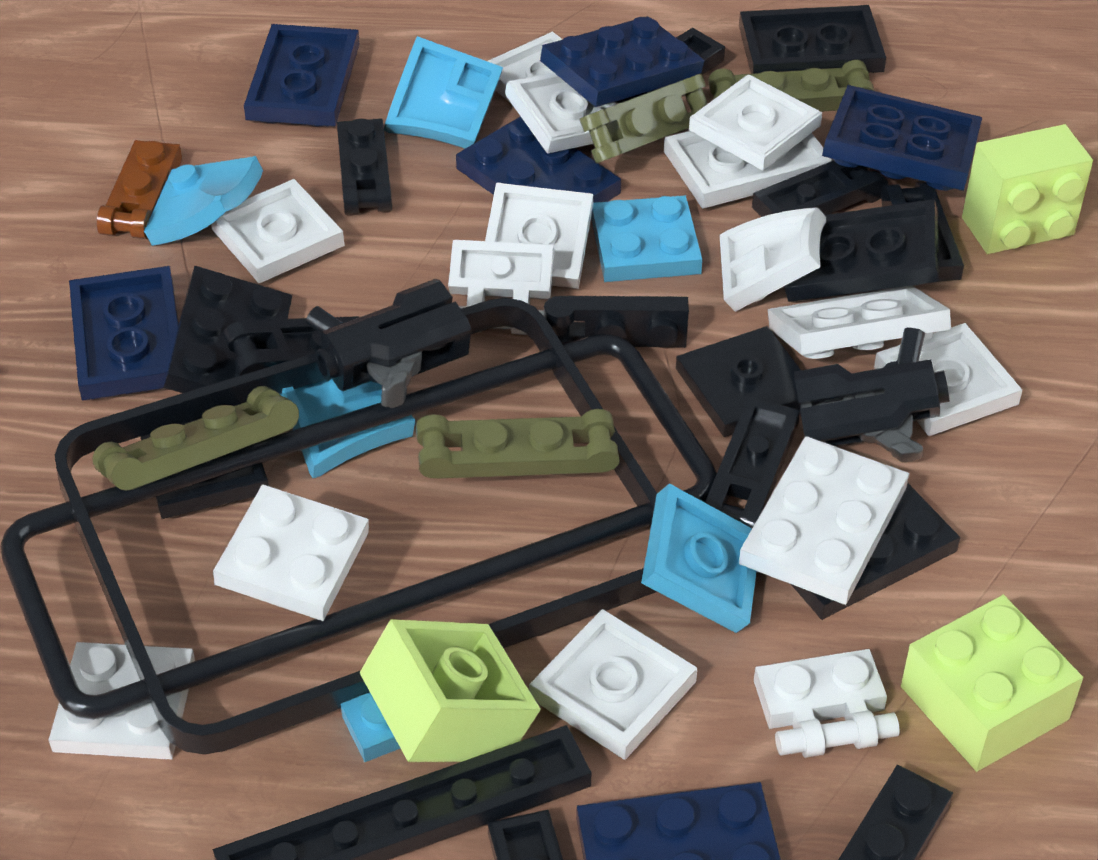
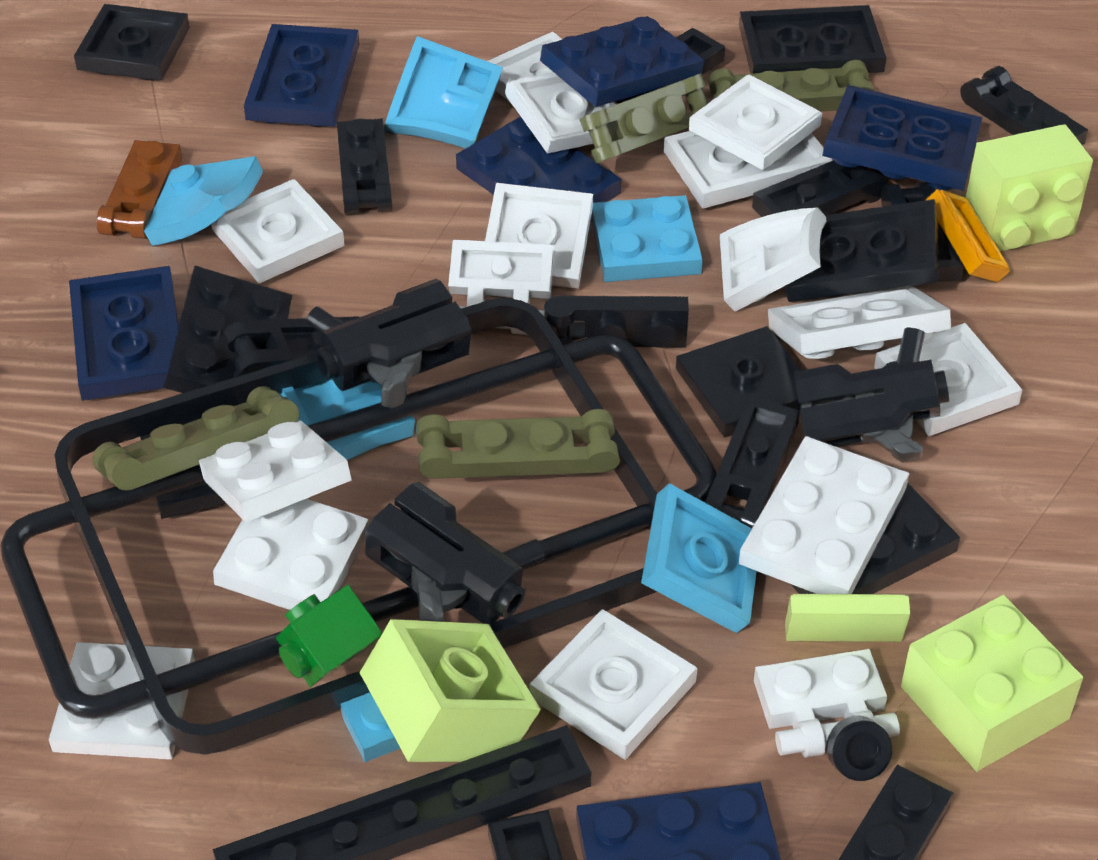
(132, 42): none -> black plate
(274, 470): none -> white plate
(325, 635): none -> green brick
(446, 560): none -> black piece
(847, 617): none -> yellowish green tile
(859, 748): none -> black tile
(969, 236): none -> light orange tile
(1013, 106): none -> black plate

